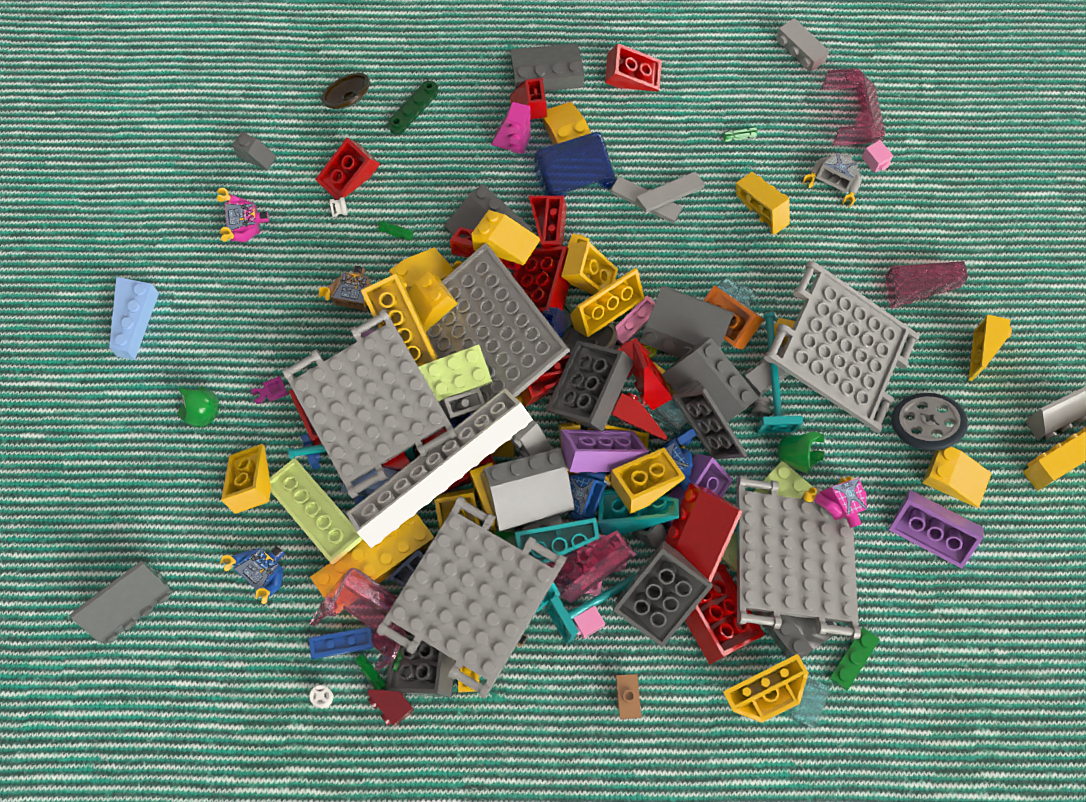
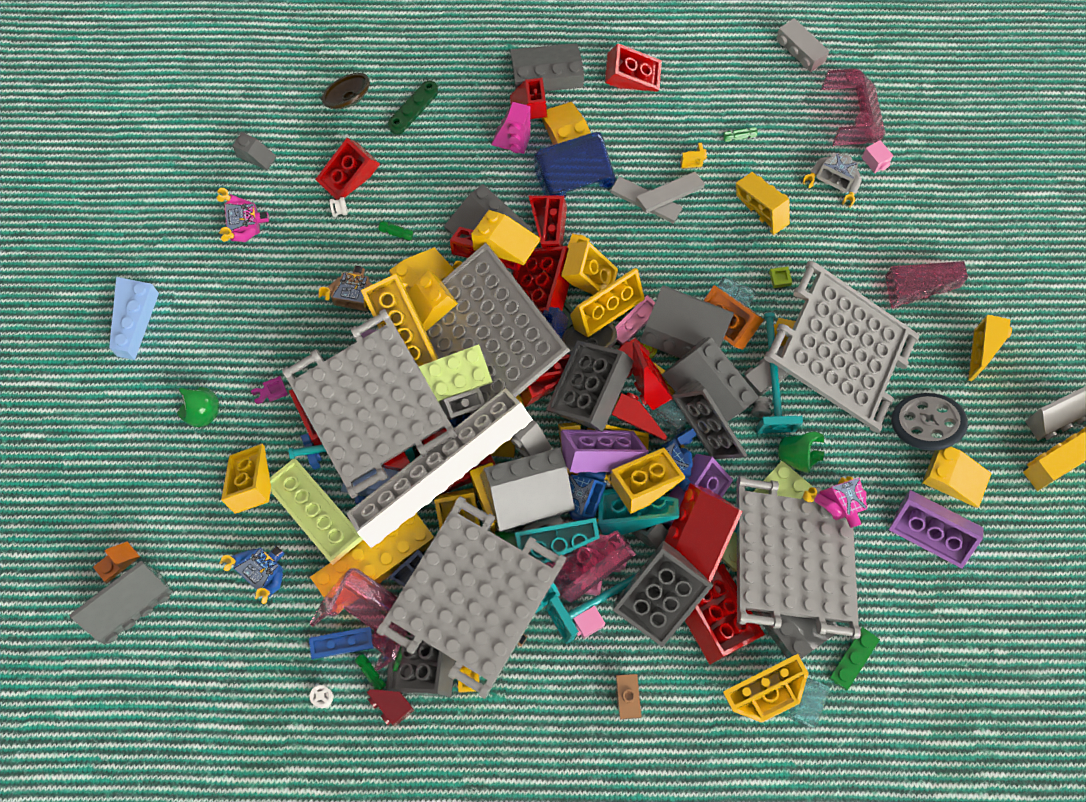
(116, 561): none -> orange slope
(694, 159): none -> yellow bracket
(780, 277): none -> lime tile

